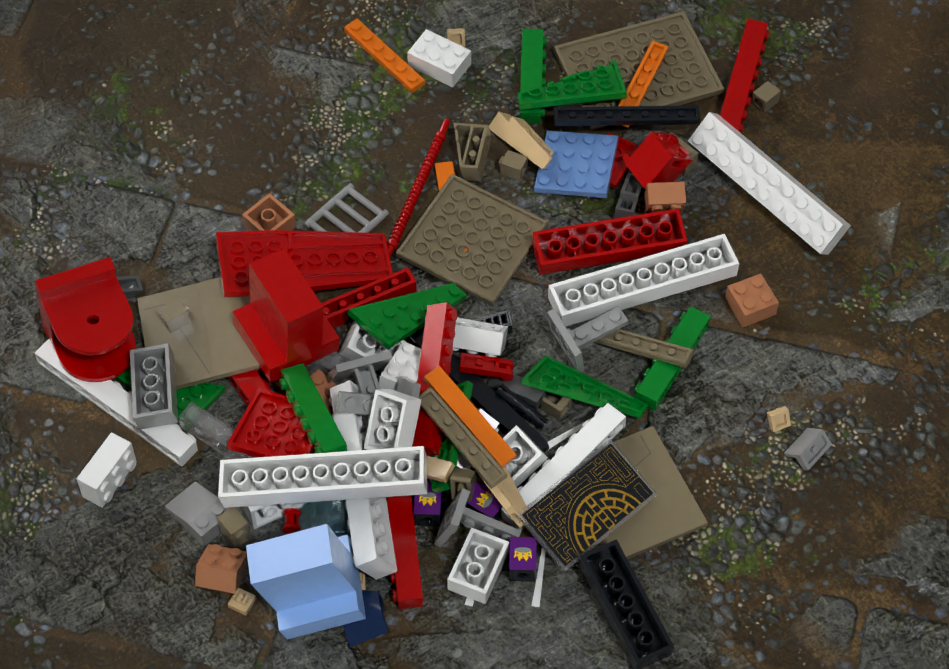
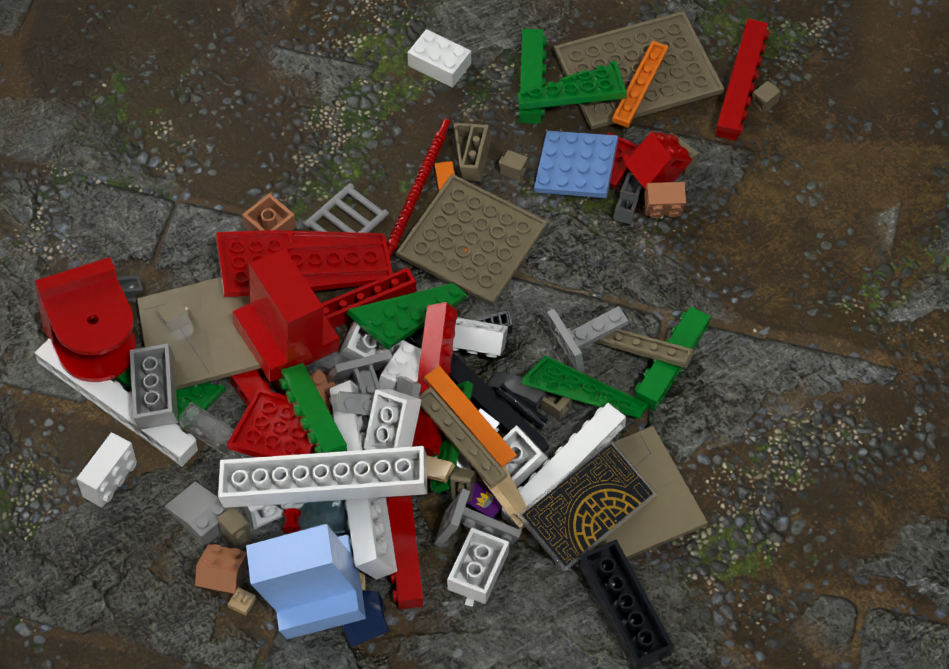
(384, 55): orange plate -> none
(428, 508): piece -> none
(456, 36): tan tile -> none
(486, 366): red plate -> none
(522, 138): tan wedge -> none
(522, 559): piece -> none
(538, 585): white sticker -> none
(558, 439): white sticker -> none
(607, 241): red brick -> none
(626, 115): black plate -> none
(643, 280): white brick -> none
(751, 300): nougat brick -> none
(769, 183): white brick -> none
(779, 418): tan tile -> none
(809, 447): light grey panel -> none

